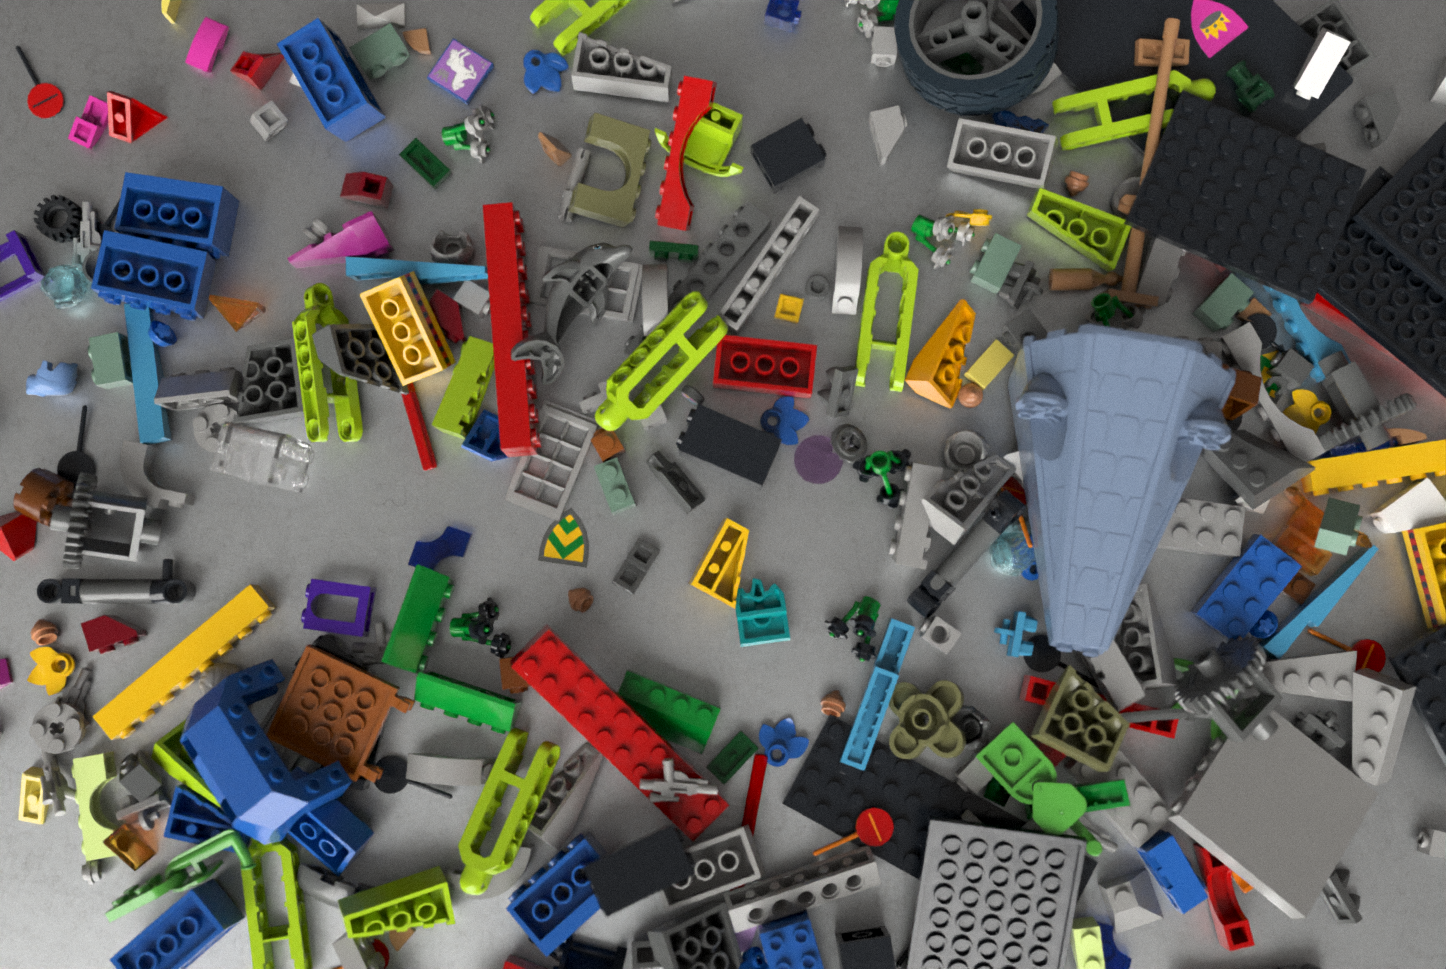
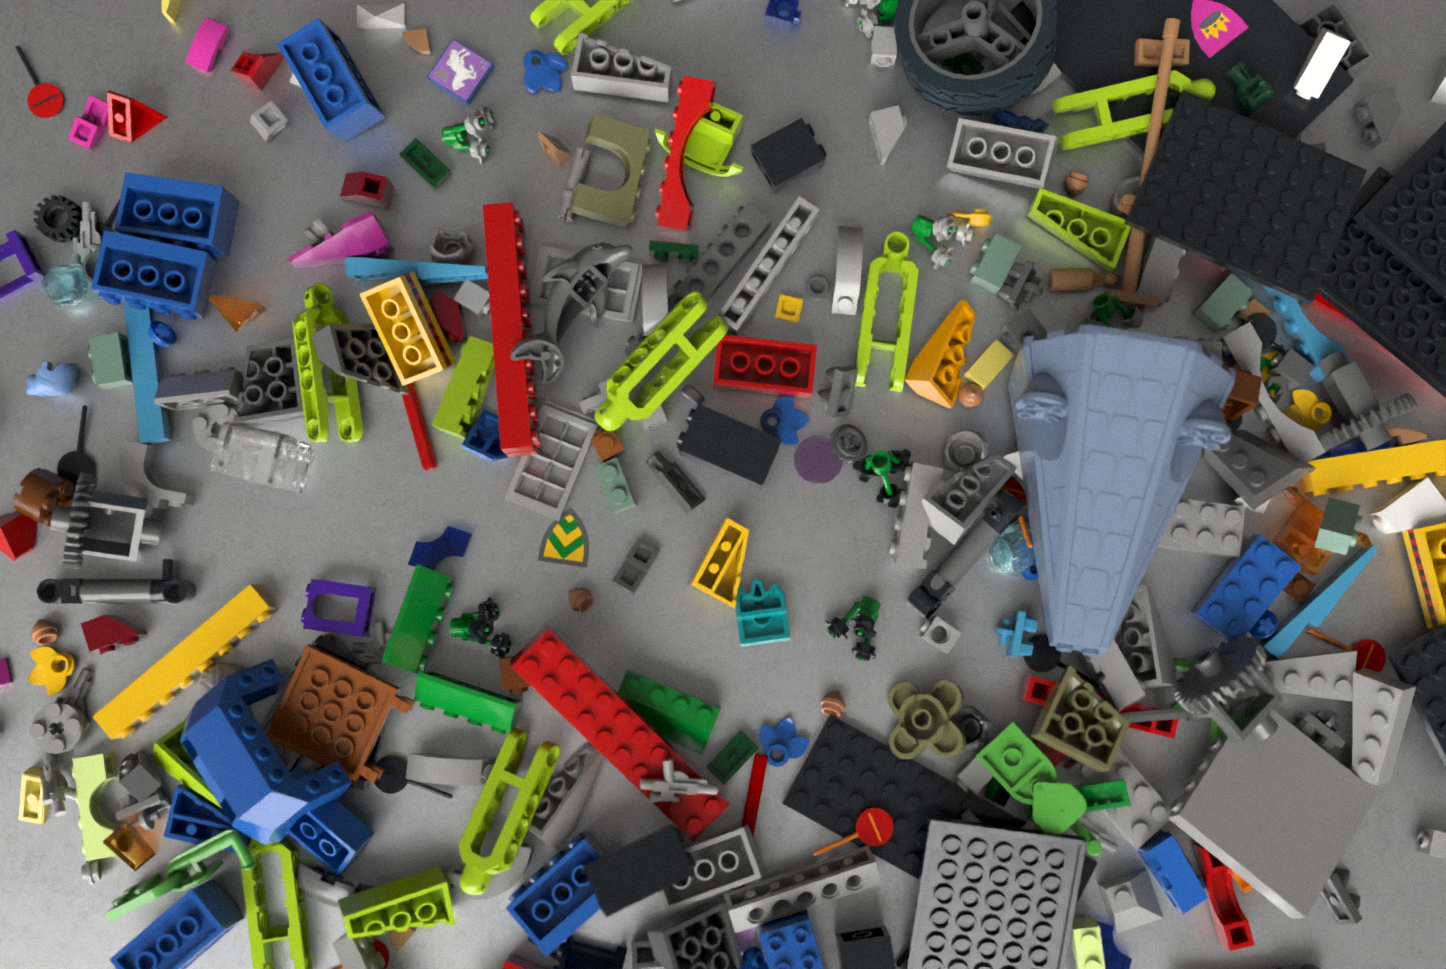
(380, 52): sand green brick -> none
(877, 694): dark azure slope -> none

